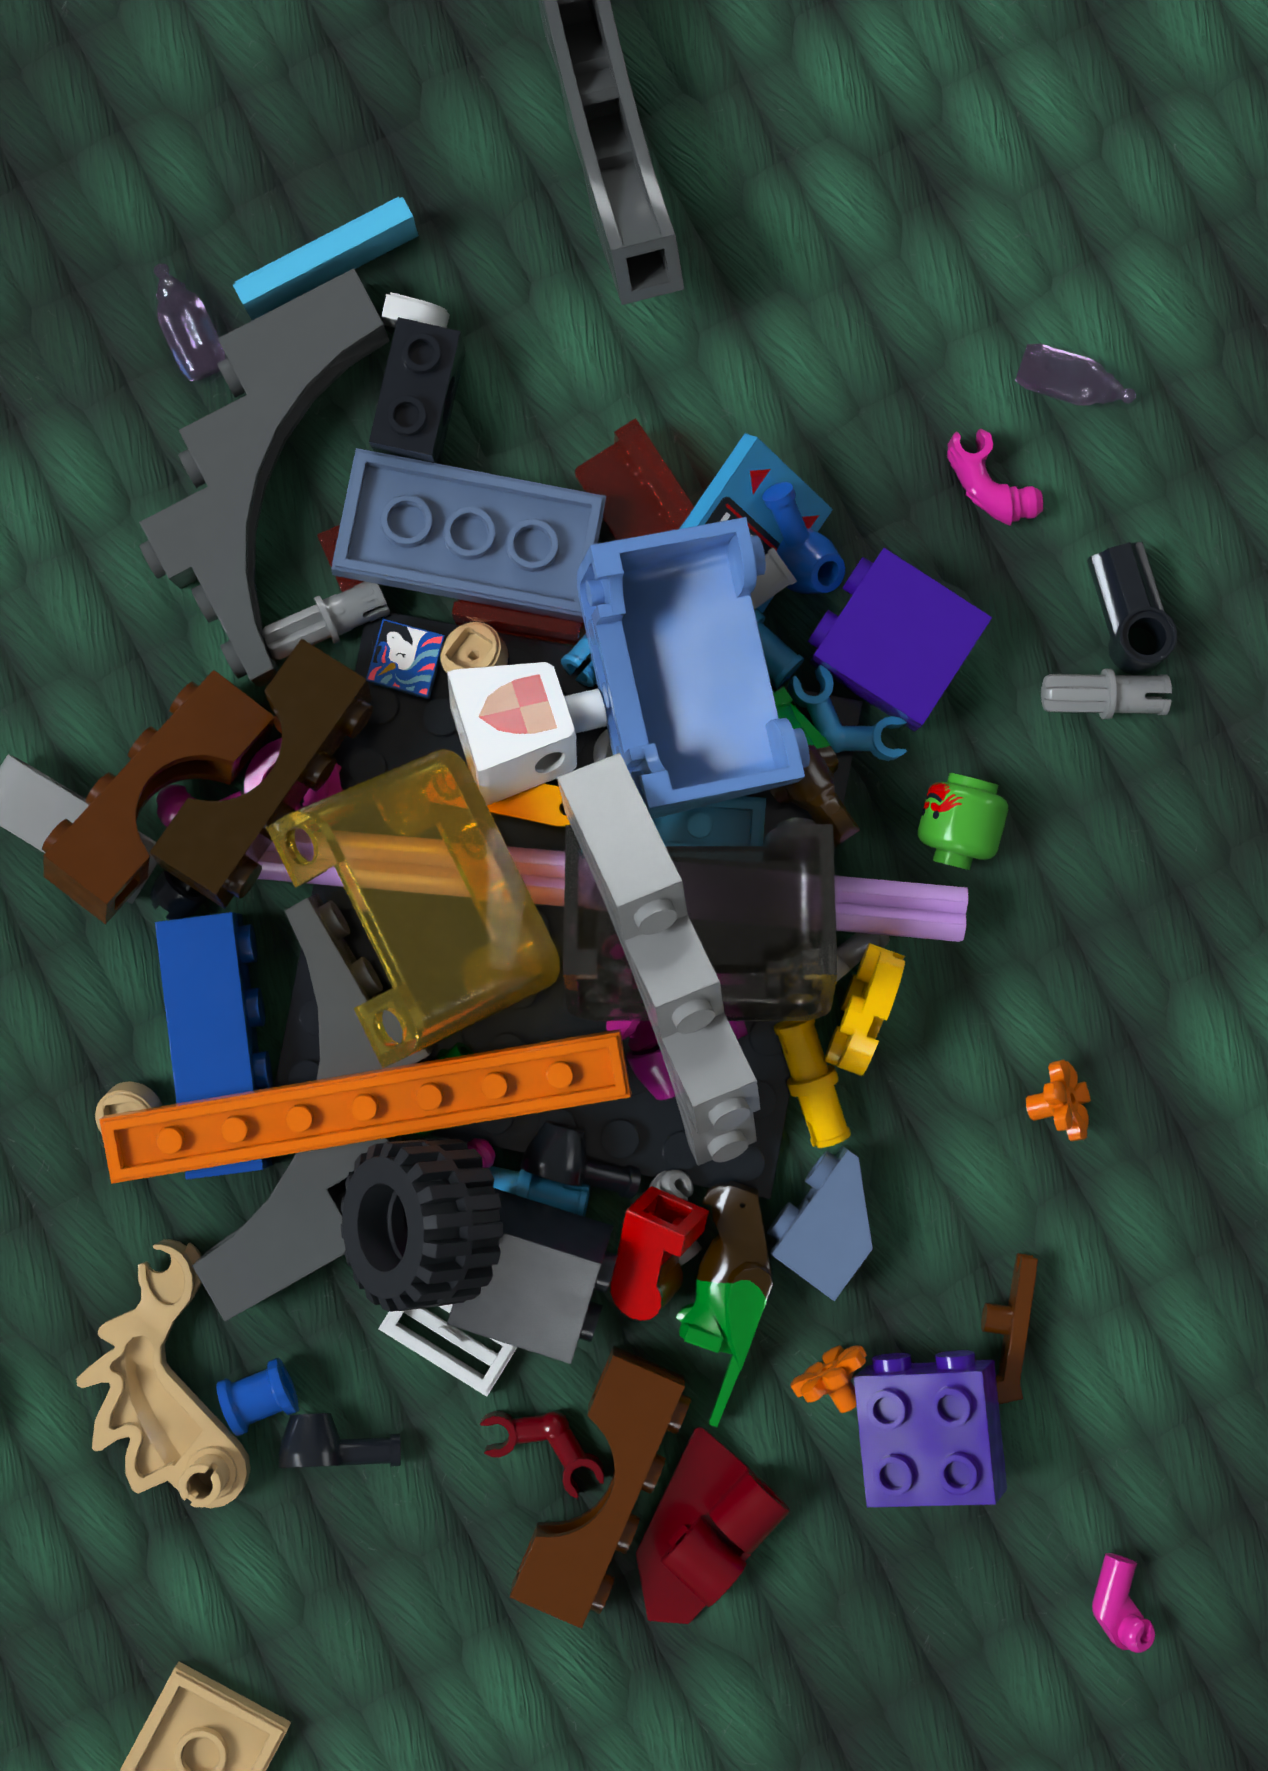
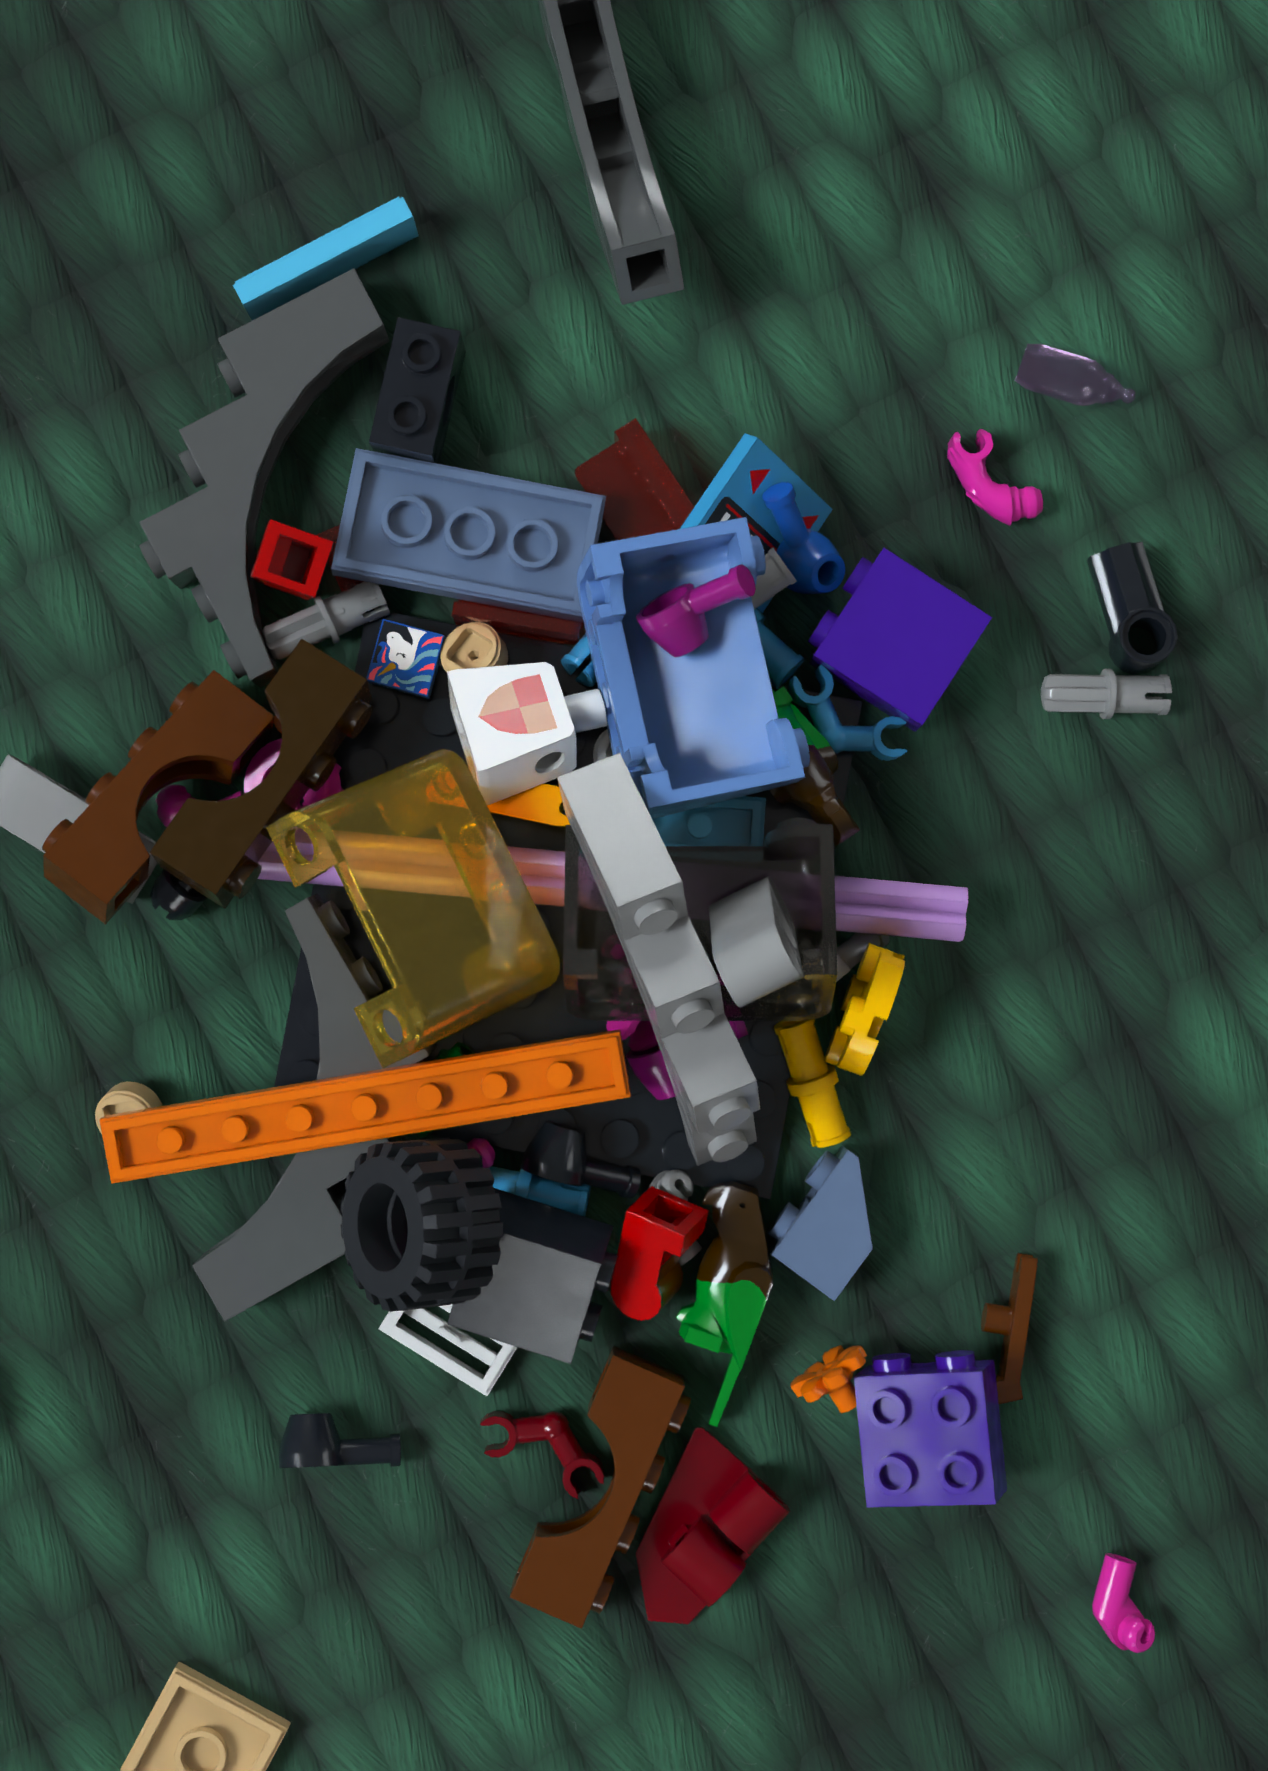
(167, 1424): tan animal -> none
(187, 327): clear purple piece -> none
(213, 1014): blue brick -> none
(257, 1397): blue bush -> none
(291, 560): none -> red leg
(412, 309): white tile -> none
(678, 616): none -> magenta bar
(754, 942): none -> light grey beam
(963, 820): bright green head -> none
(1063, 1101): orange plant -> none

